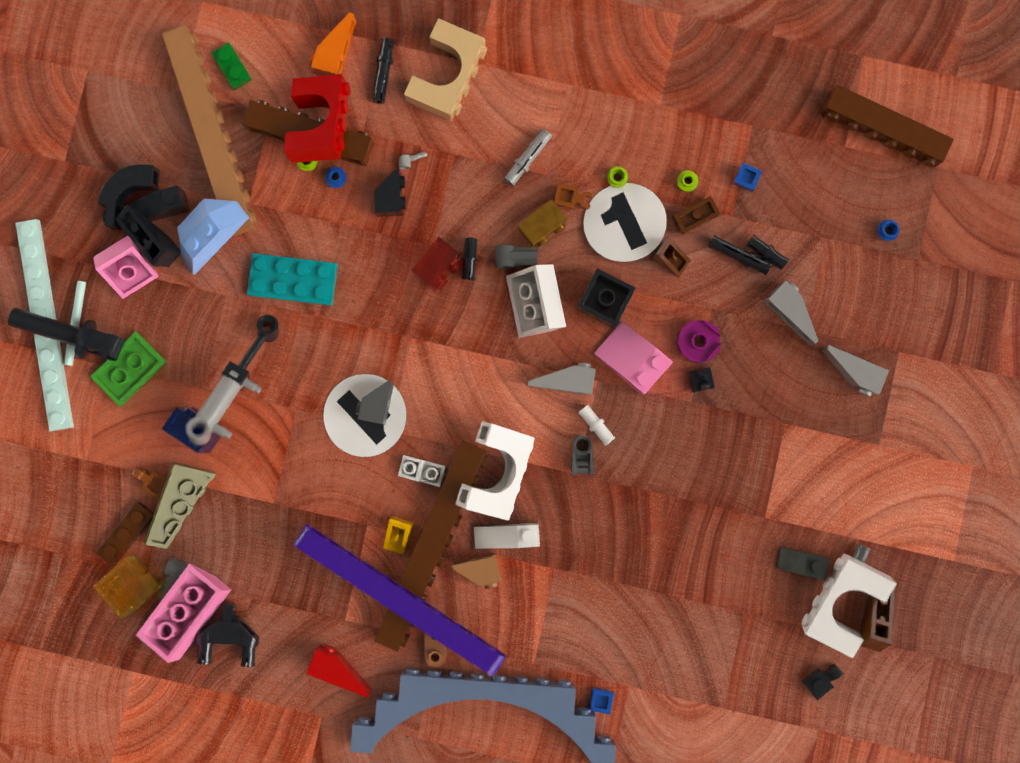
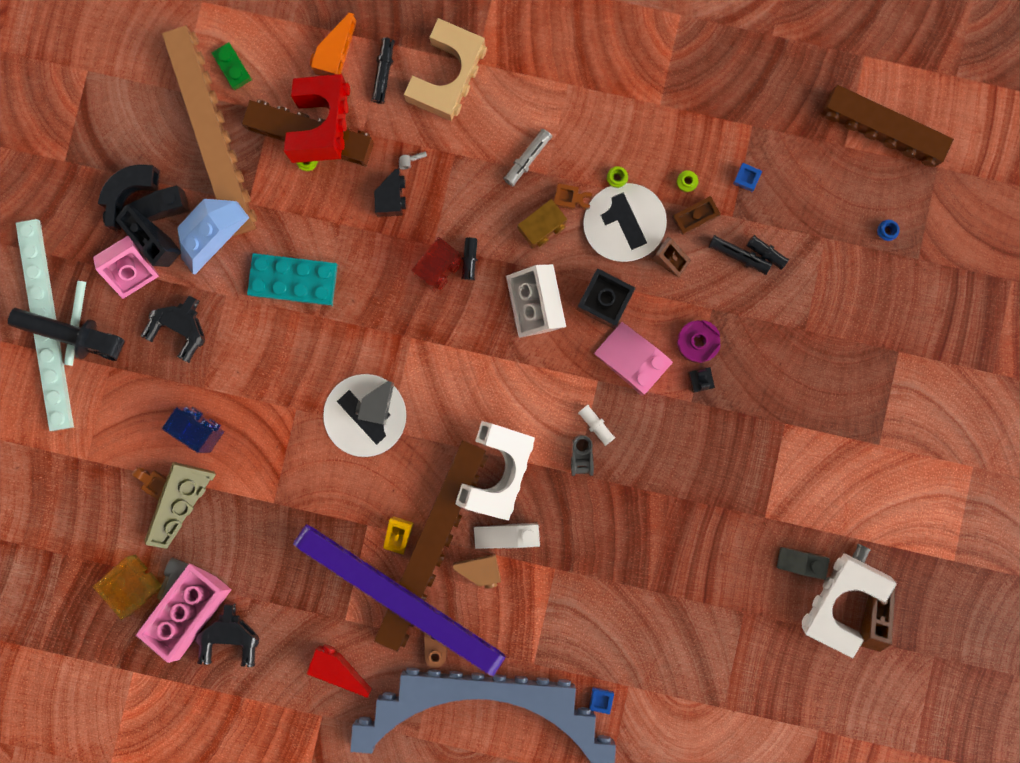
(125, 534): reddish brown plate -> none
(131, 371): bright green tile -> none
(183, 321): none -> black connector
(233, 380): light grey piece -> none
(335, 183): blue plate -> none
(422, 471): white slope -> none
(510, 256): dark grey piece -> none
(572, 379): light grey slope -> none
(790, 307): light grey slope -> none
(820, 682): black plate -> none
(859, 373): light grey slope -> none

